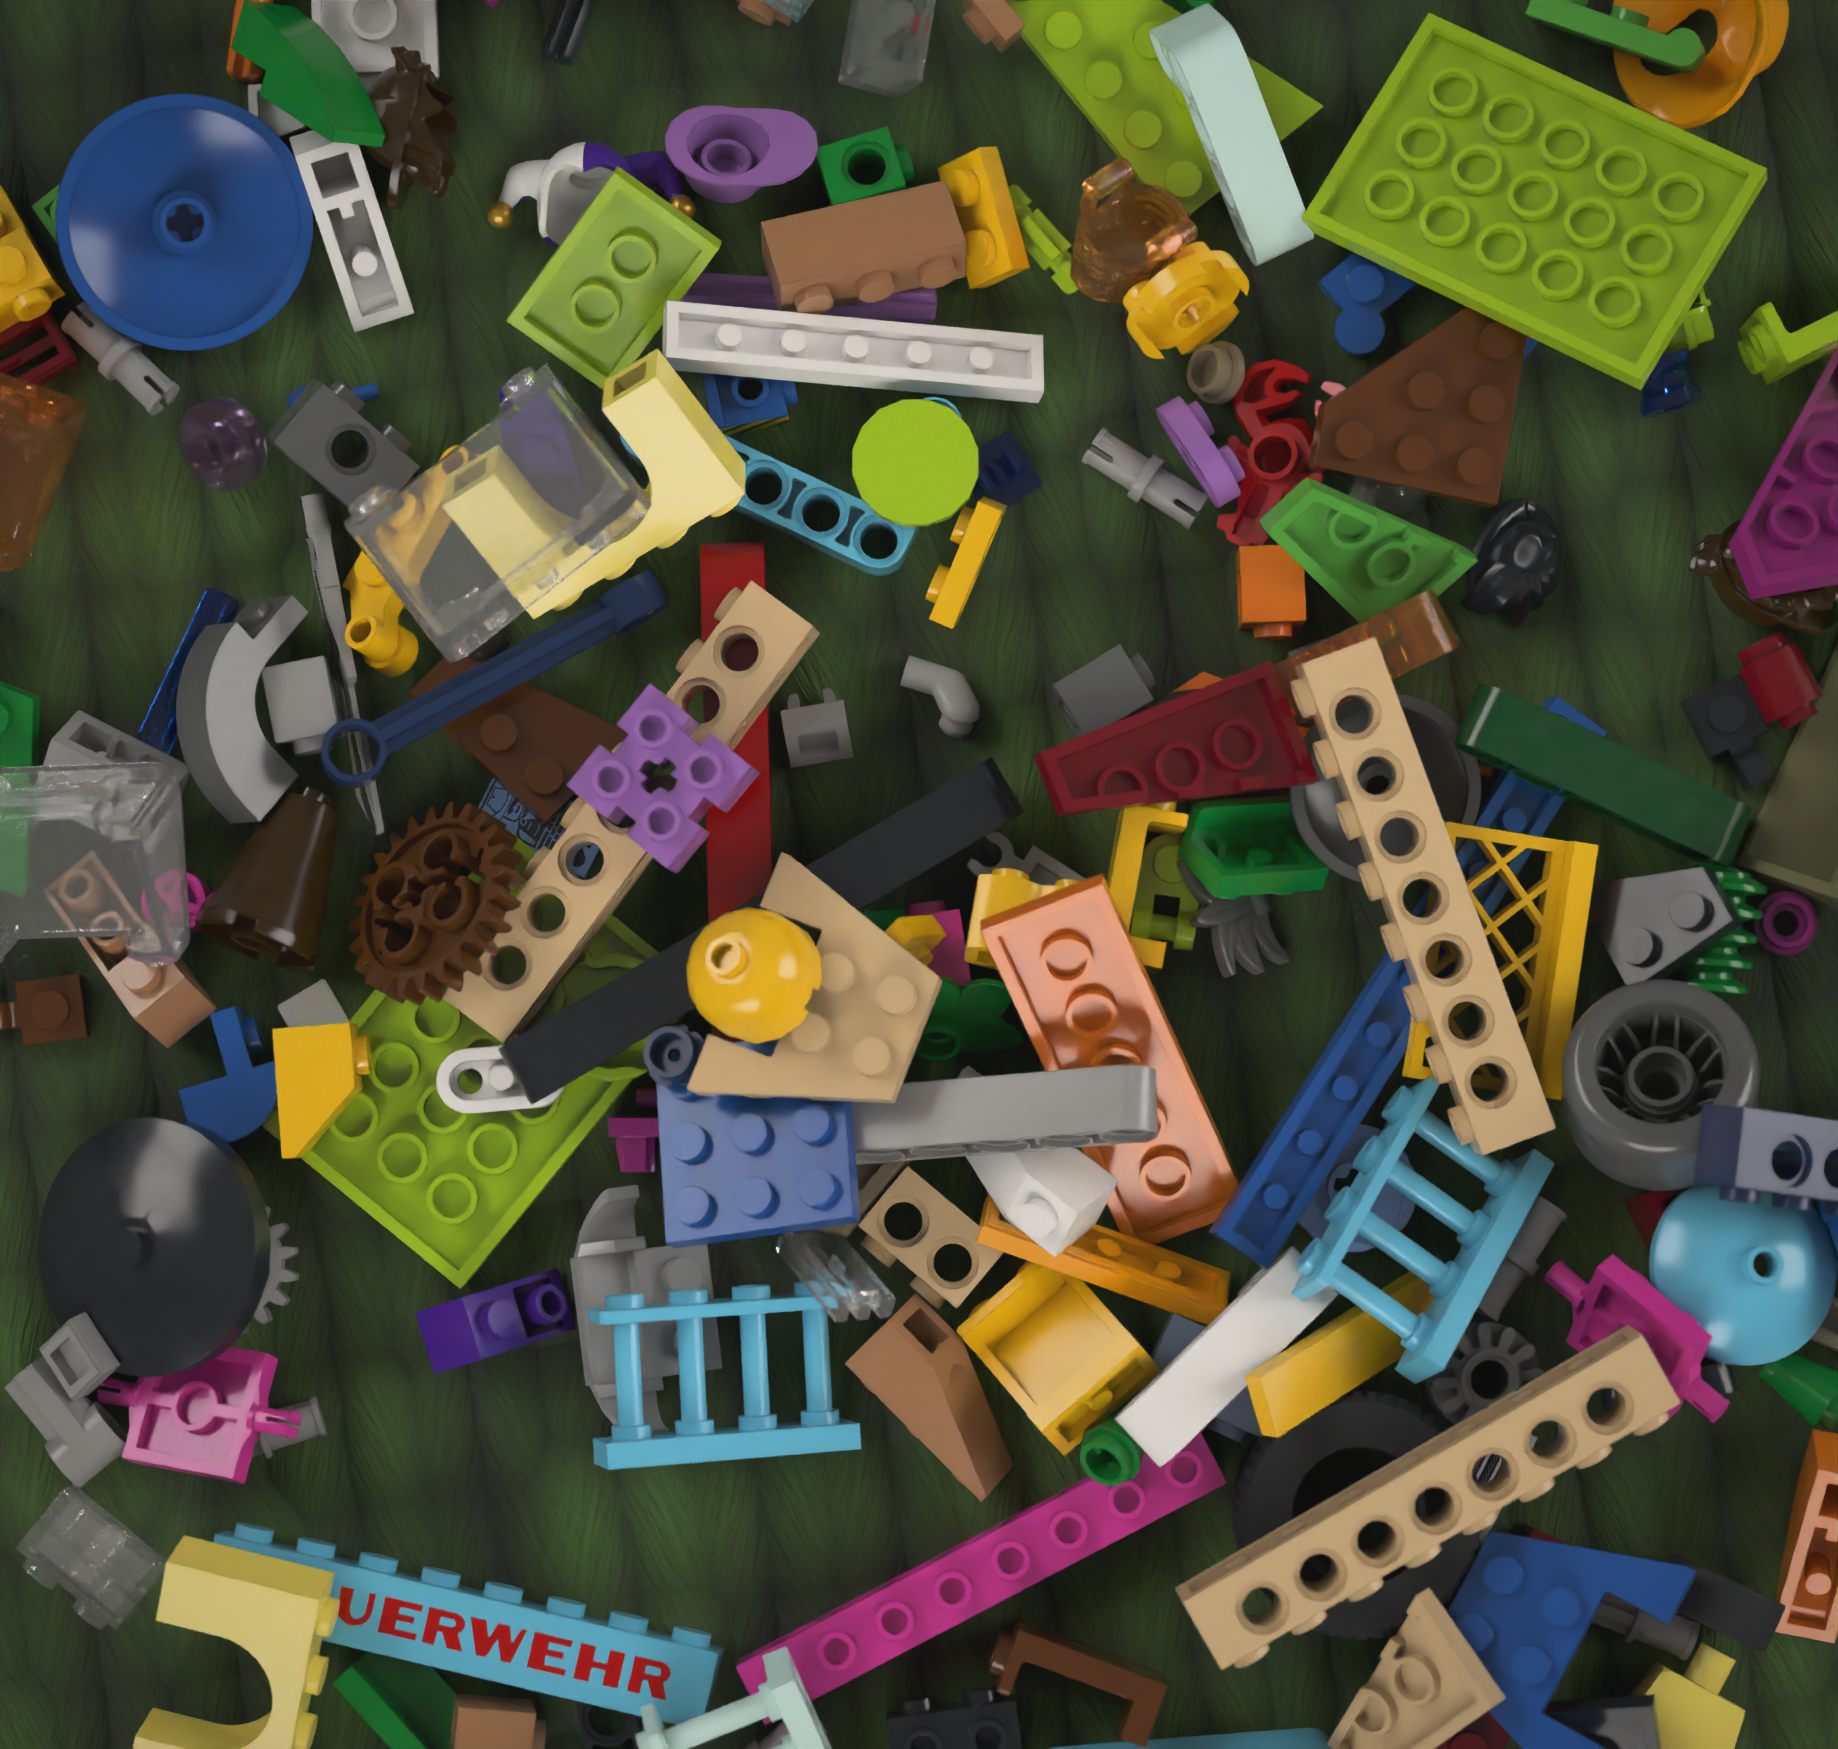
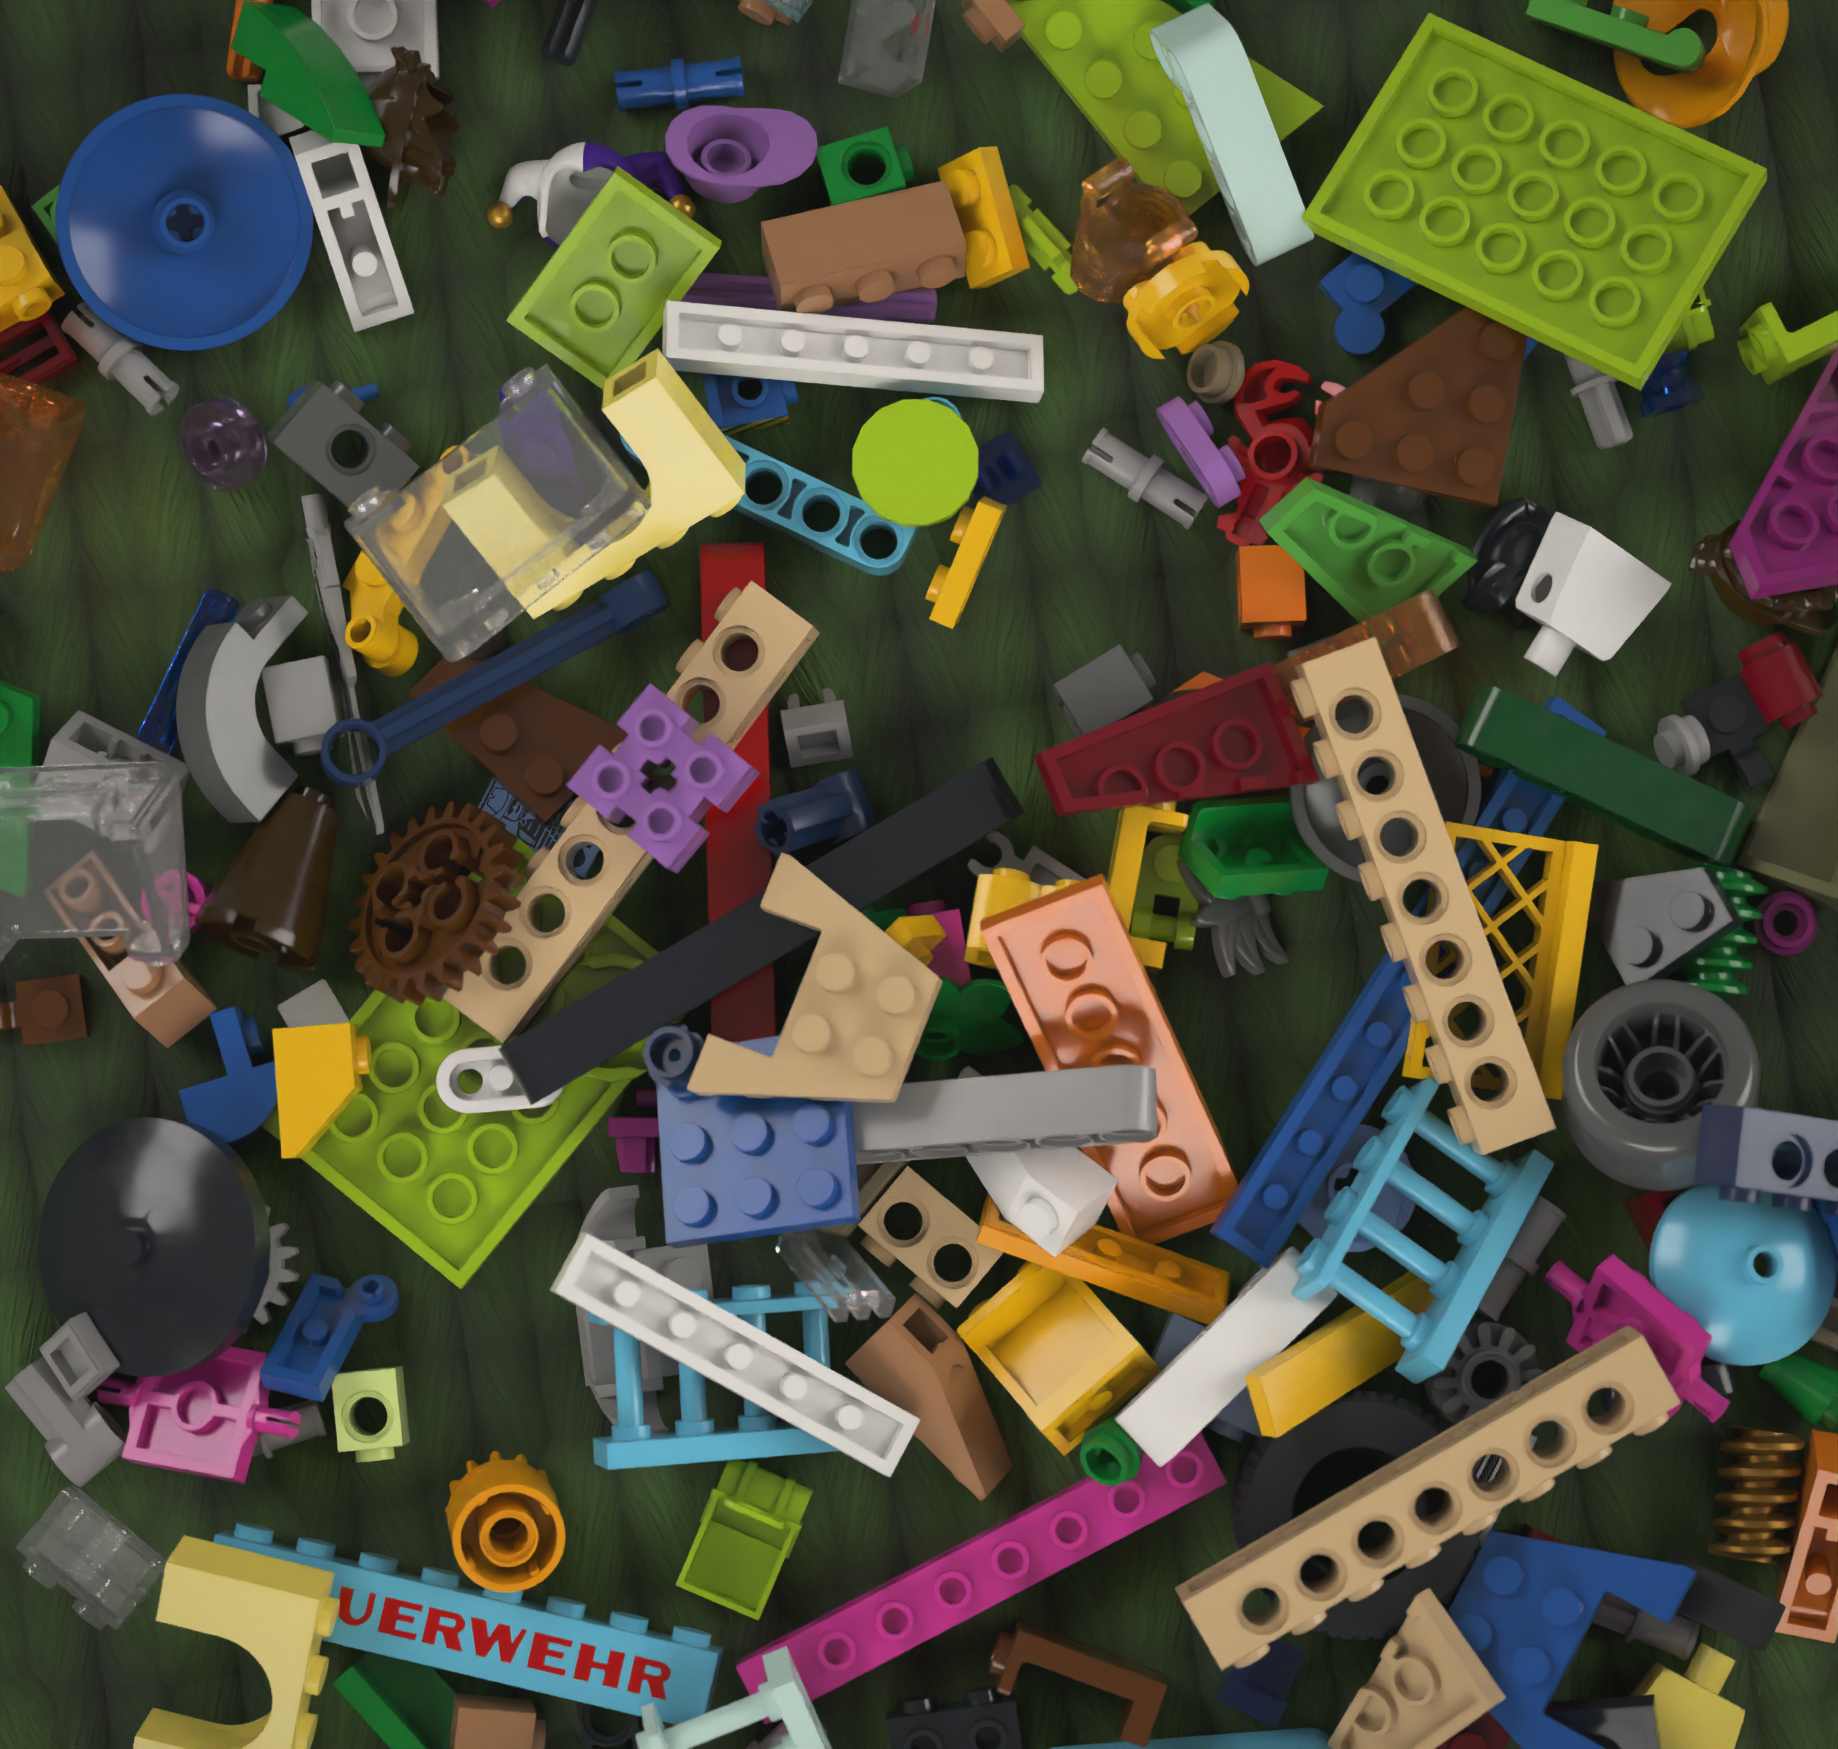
(323, 1331): none -> blue hinge
(380, 1383): none -> yellowish green brick
(495, 1320): dark purple slope -> none
(505, 1524): none -> light orange gear
(679, 84): none -> blue pin
(734, 1354): none -> white plate
(744, 1537): none -> lime piece
(753, 974): yellow cylinder -> none
(822, 813): none -> dark blue piece
(950, 692): light grey arm -> none
(1263, 1684): none -> clear blue panel
(1584, 594): none -> white torso
(1600, 404): none -> light grey axle
(1681, 744): none -> light grey plate
(1756, 1495): none -> pearl gold piece

